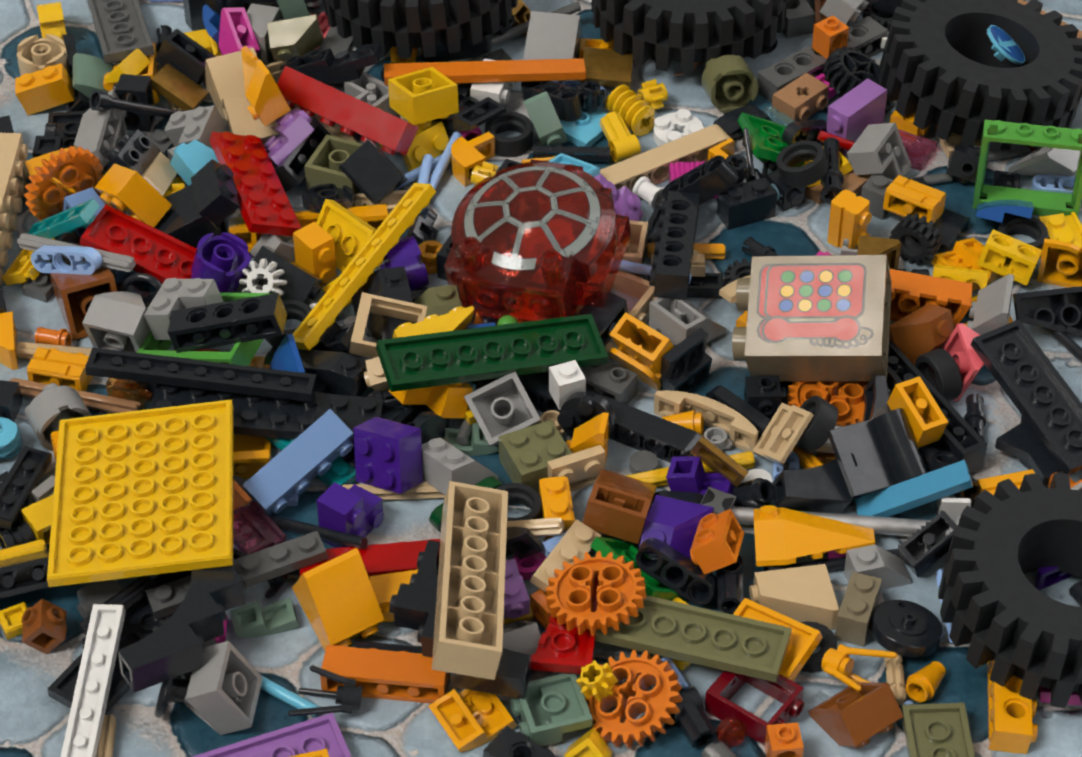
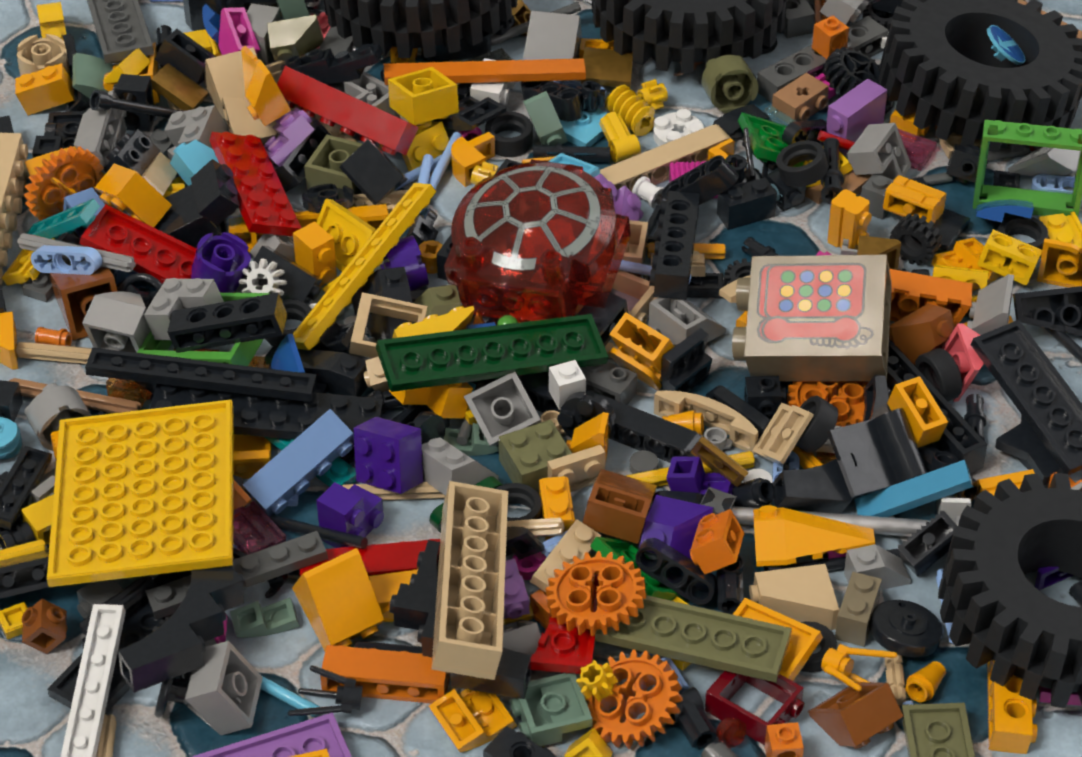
(60, 368): light orange brick -> none

